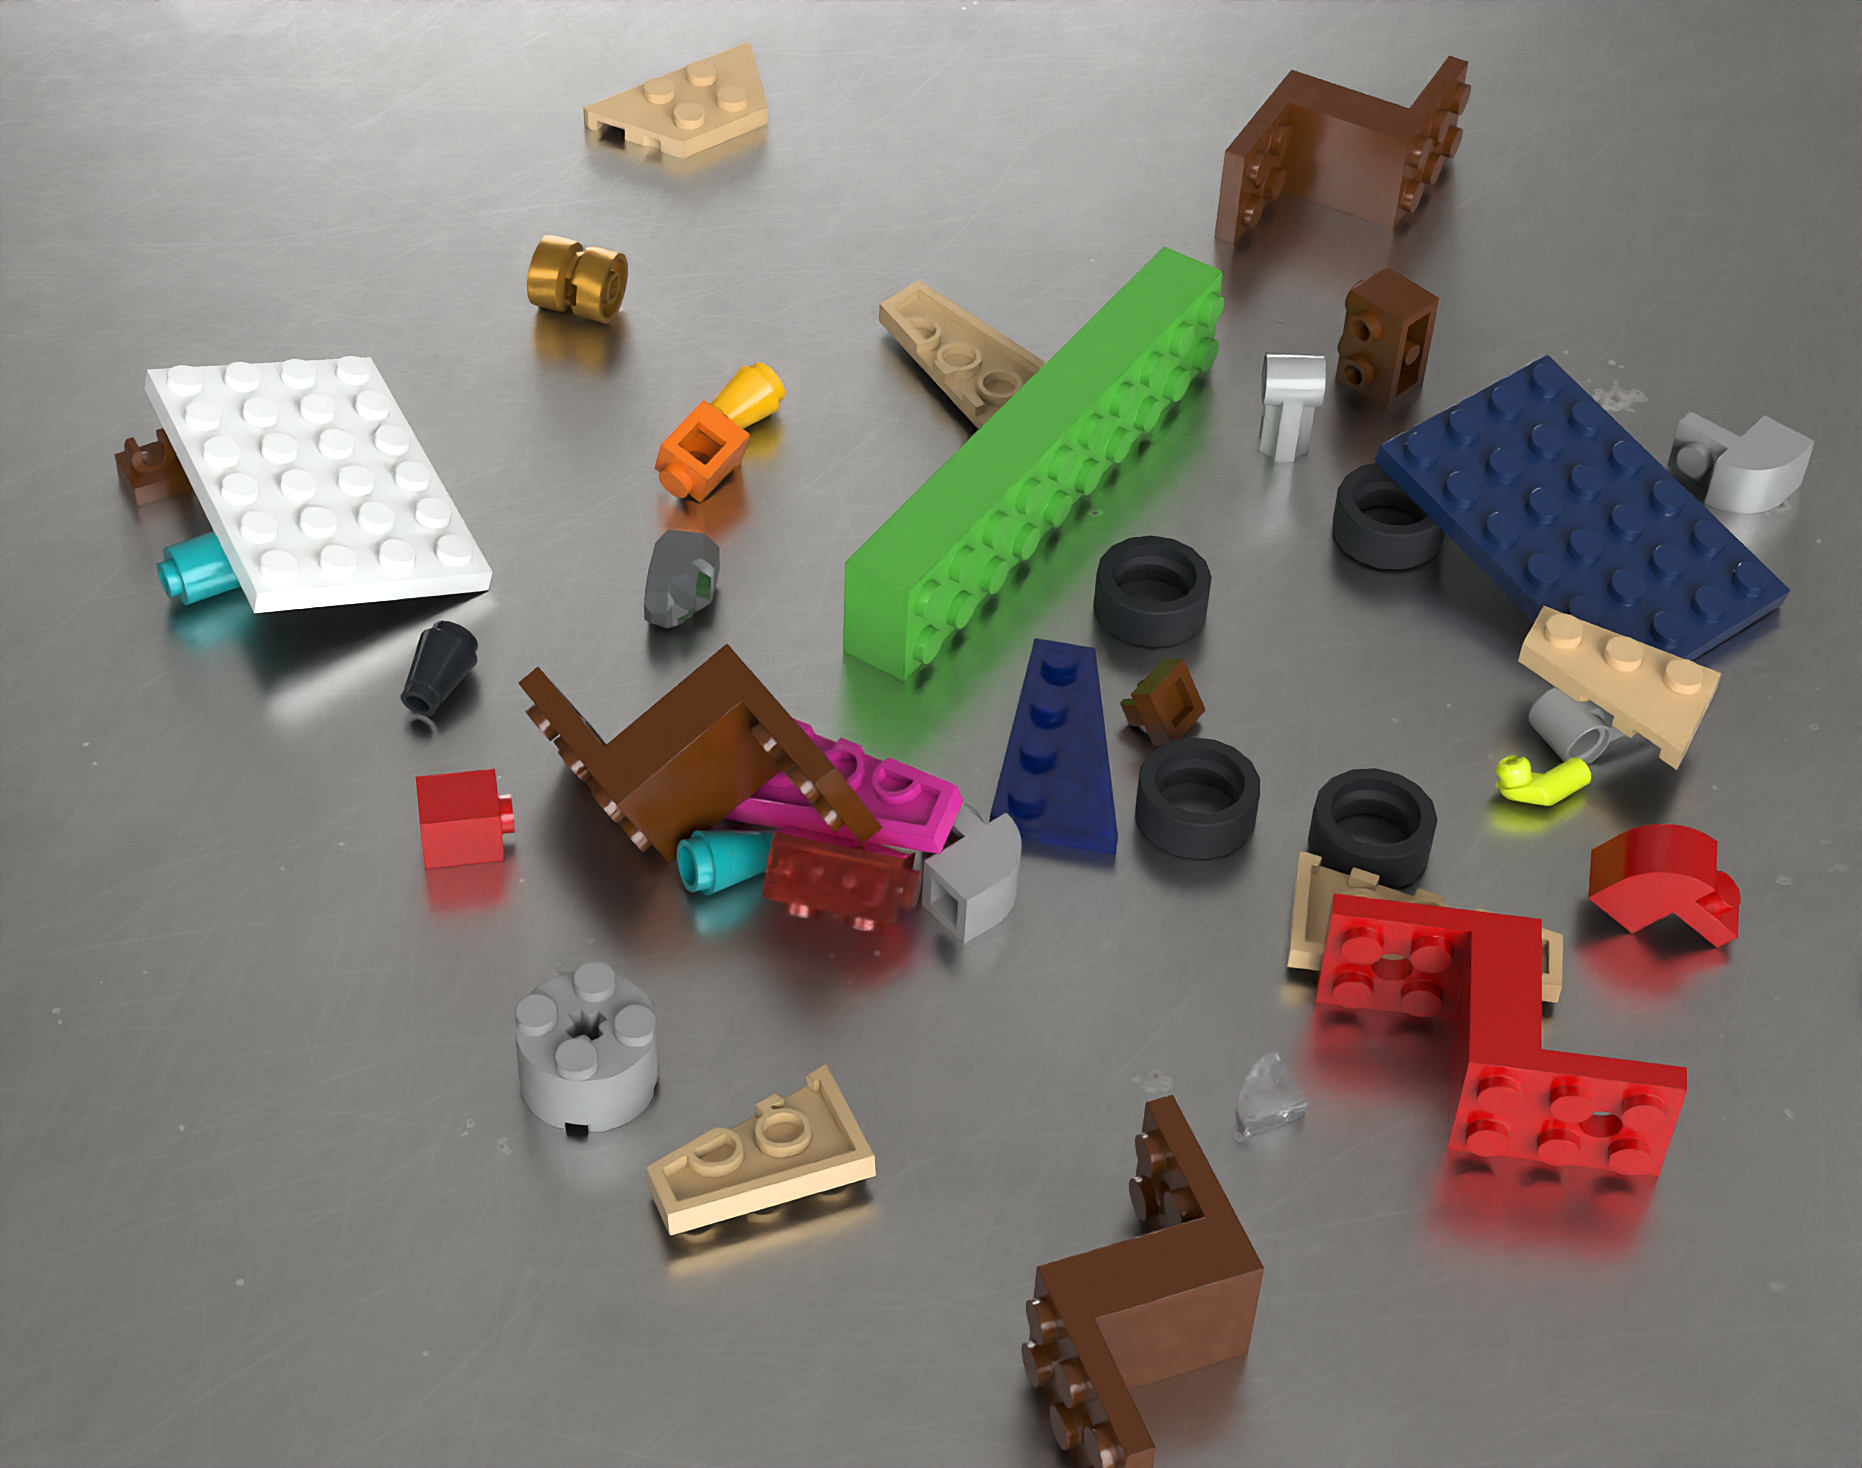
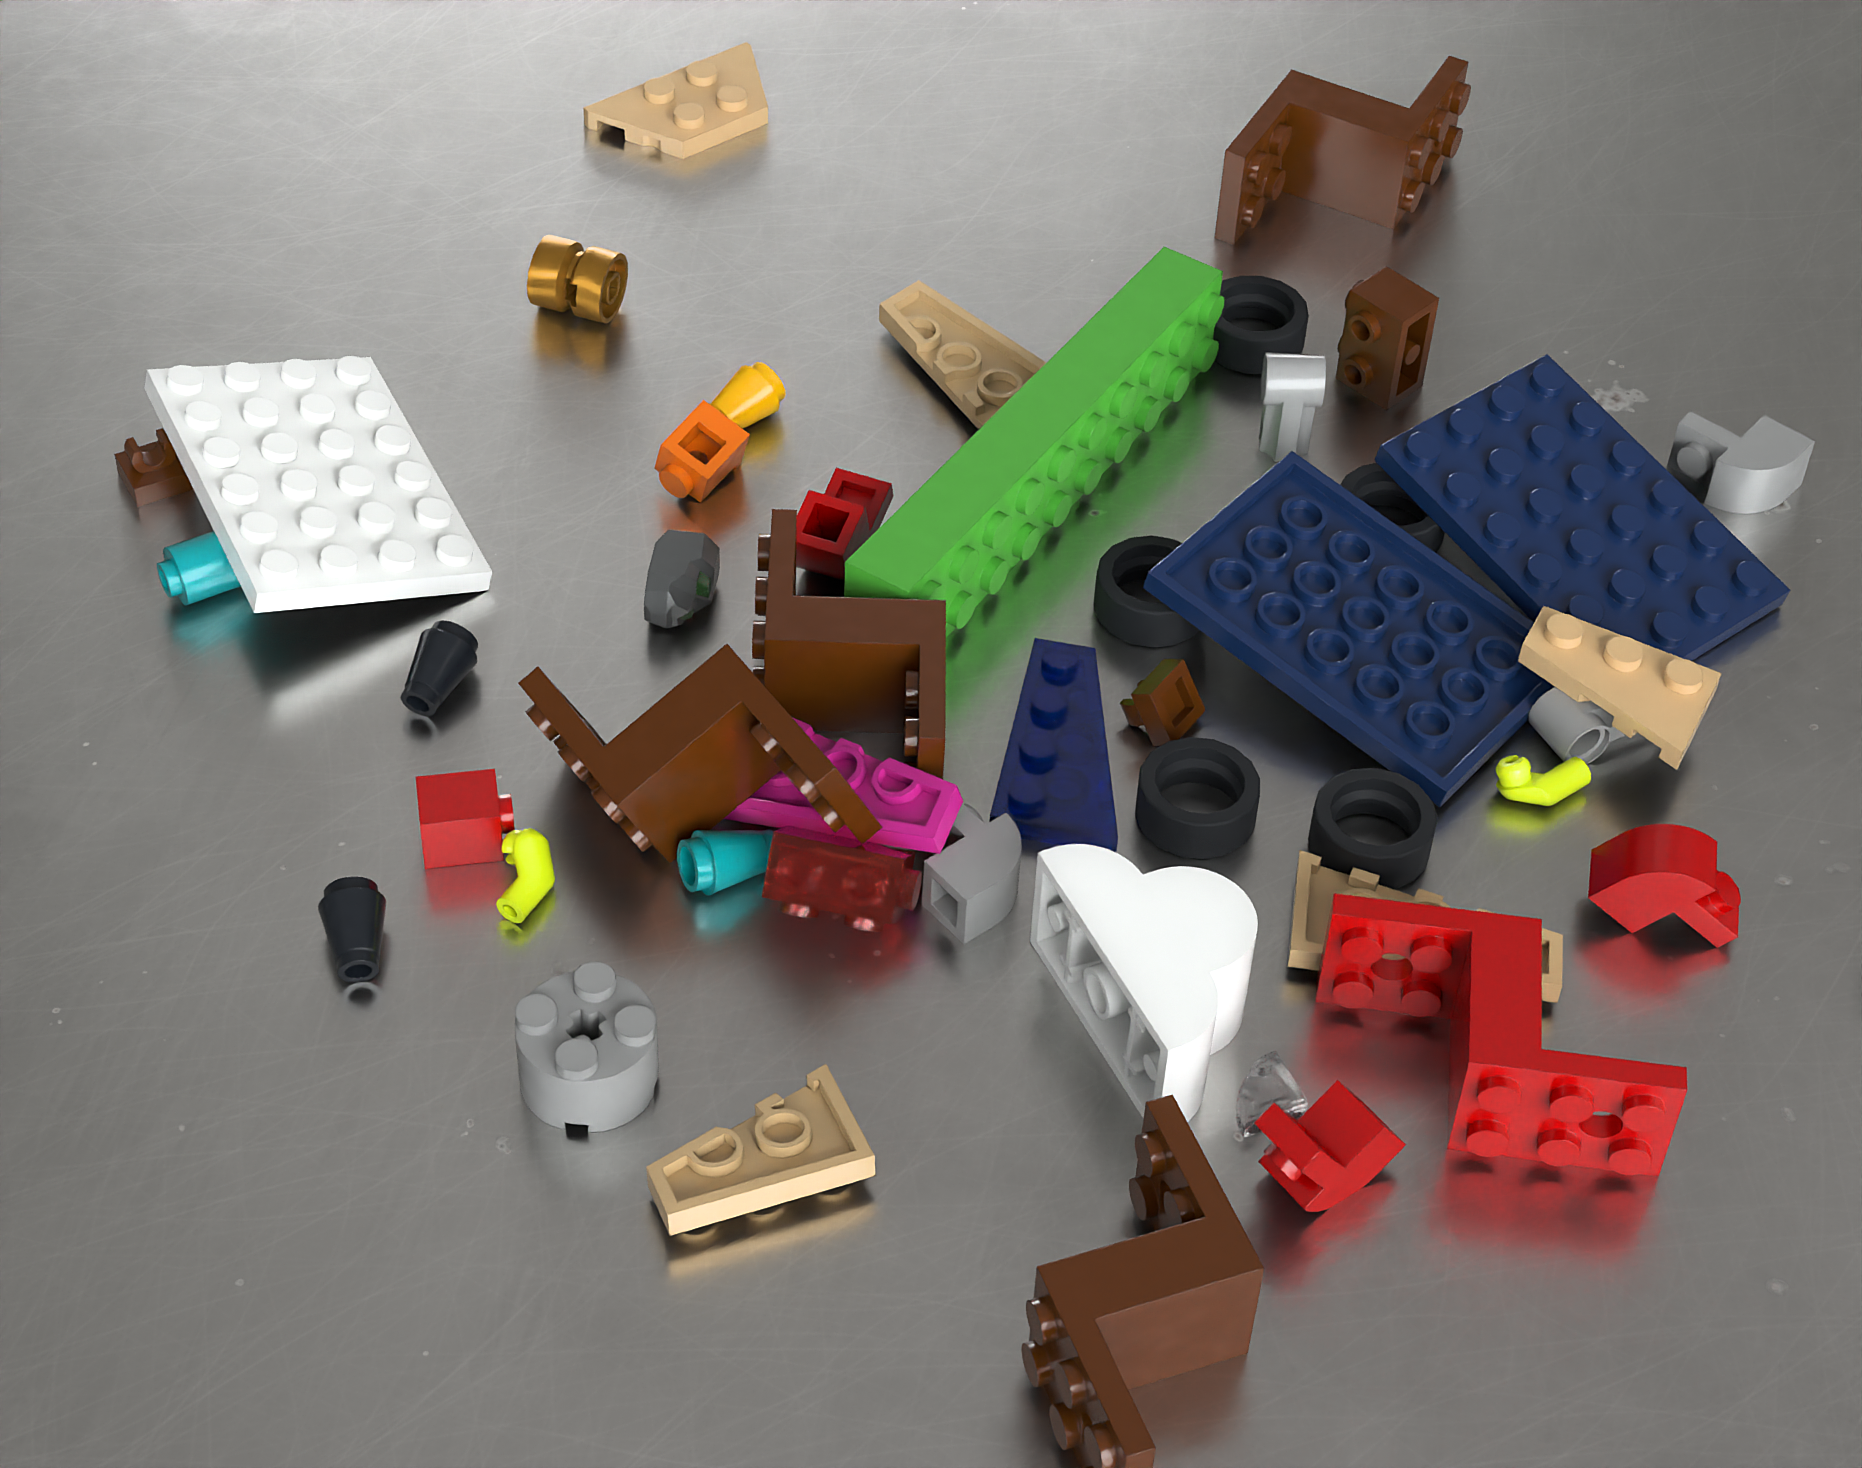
(354, 926): none -> black cone
(535, 873): none -> neon yellow arm
(839, 521): none -> red brick
(850, 658): none -> reddish brown bracket
(1146, 963): none -> white brick
(1265, 300): none -> black tyre
(1328, 1149): none -> red brick
(1357, 624): none -> dark blue plate

